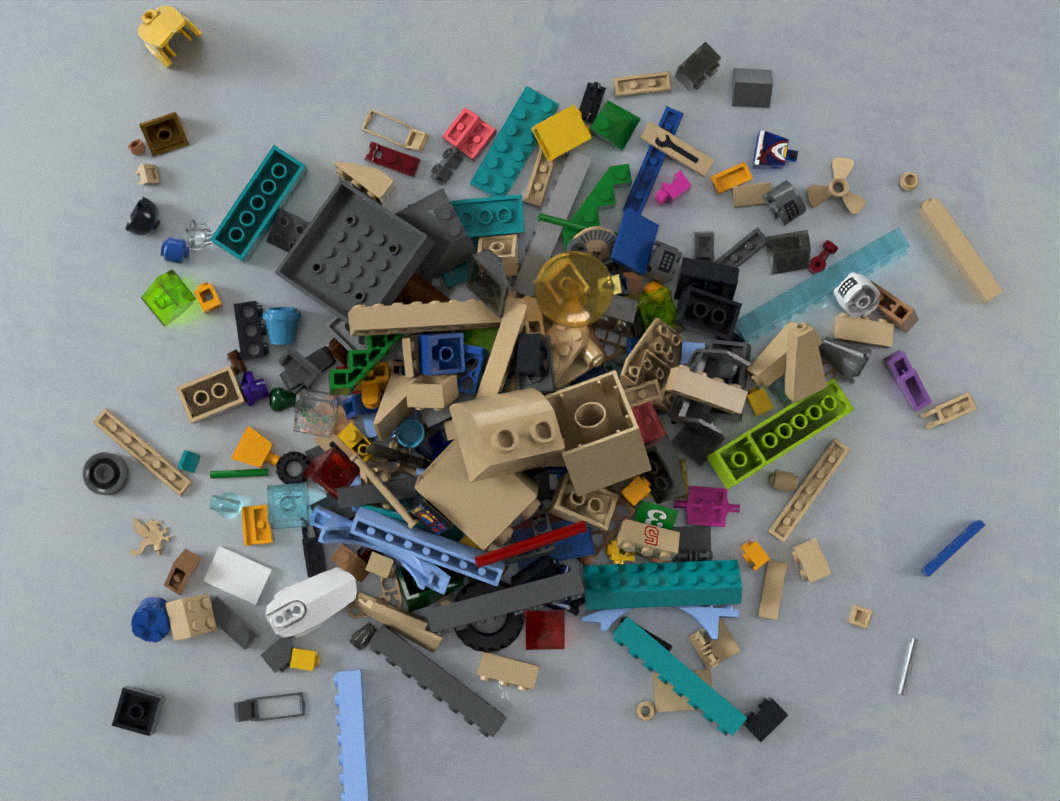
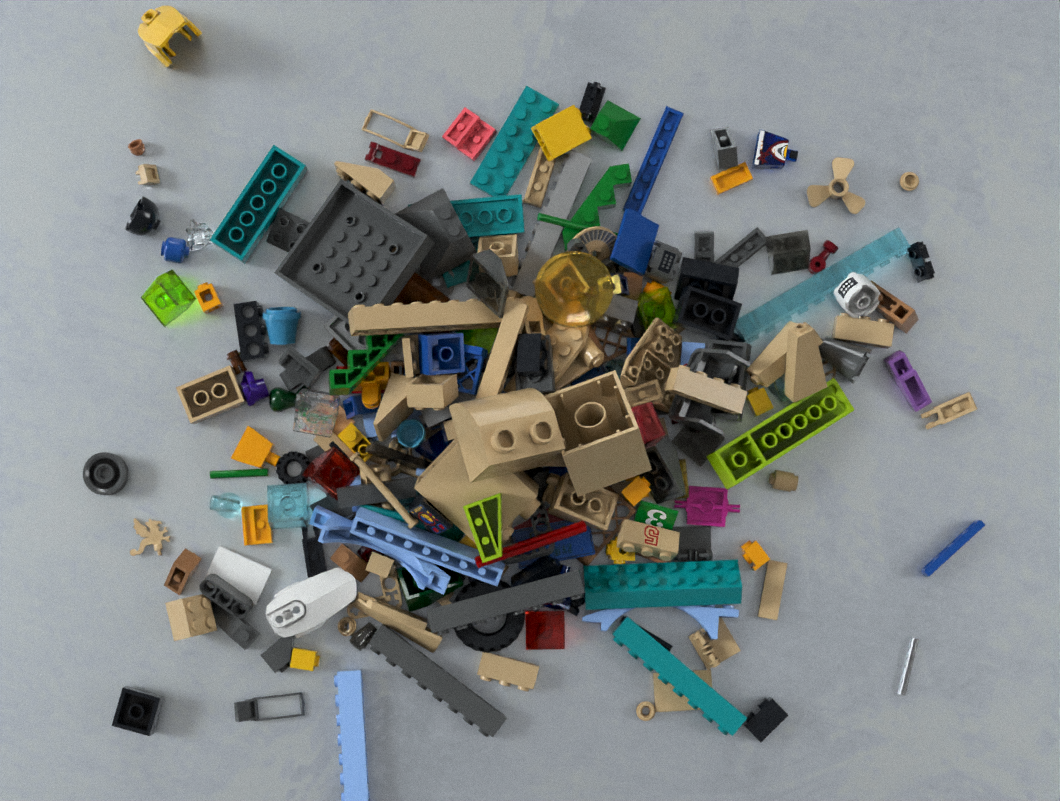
(143, 452): tan tile -> none
(151, 620): blue piece -> none
(164, 133): pearl gold slope -> none
(189, 461): teal slope -> none
(216, 595): none -> dark grey beam
(342, 626): none -> tan plate
(441, 170): dark grey hinge -> none
(486, 526): none -> lime wedge
(552, 481): none -> tan arm
(642, 84): tan tile -> none
(673, 191): dark pink hips -> none
(677, 149): tan tile -> none
(697, 67): clear smoke brick -> none
(724, 148): none -> dark grey slope
(750, 194): tan slope -> none
(752, 87): dark grey slope -> none
(784, 203): dark grey brick -> none
(809, 490): tan plate -> none
(811, 560): tan brick -> none
(860, 616): tan tile -> none
(922, 269): none -> black hinge
(959, 250): tan brick -> none

